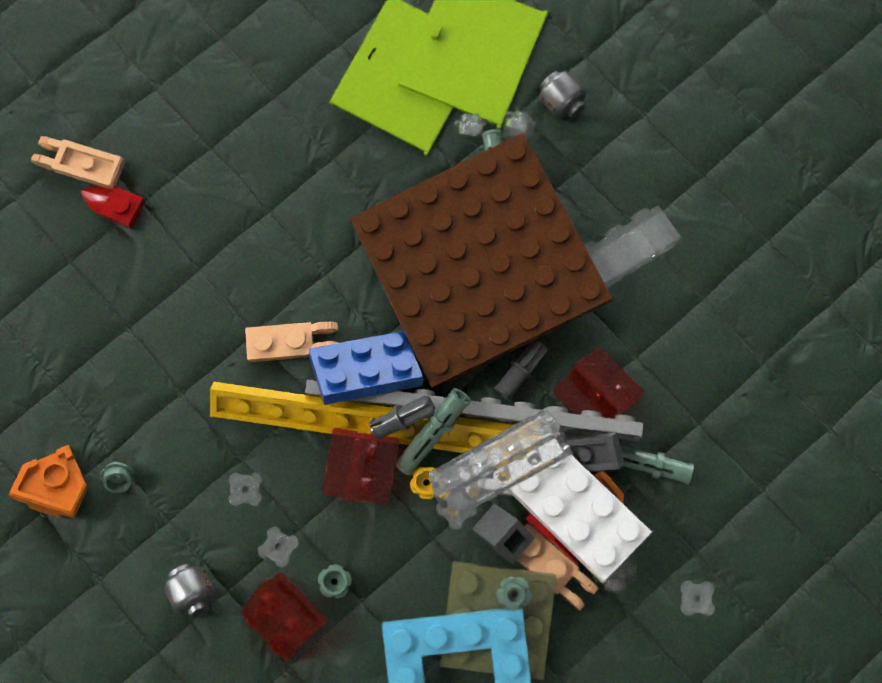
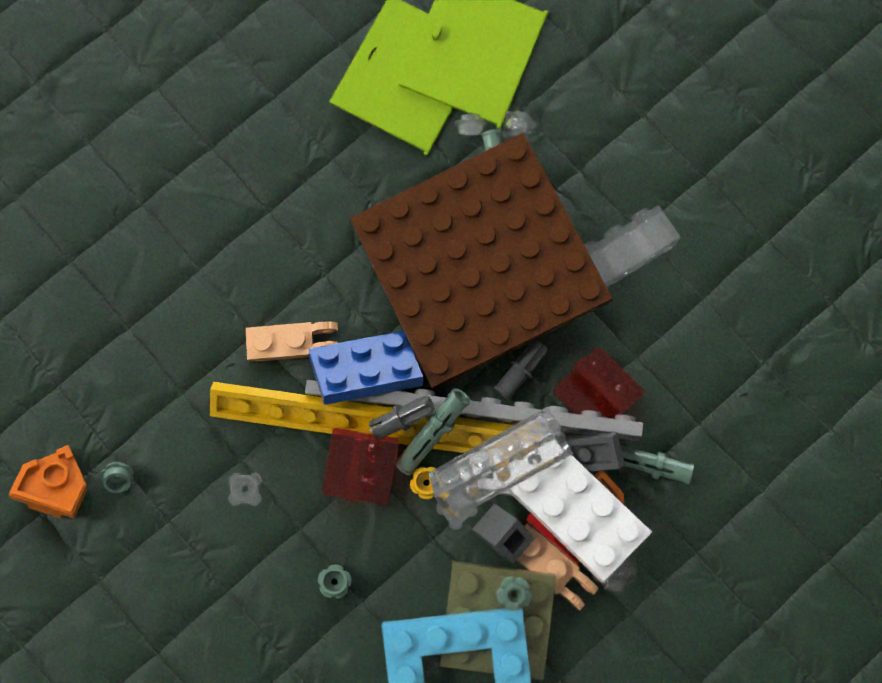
(80, 162): light nougat hinge -> none
(114, 204): red plate -> none
(189, 590): flat silver head -> none
(275, 537): clear plate -> none
(282, 615): clear red bracket -> none
(563, 94): flat silver head -> none
(705, 604): clear plate -> none

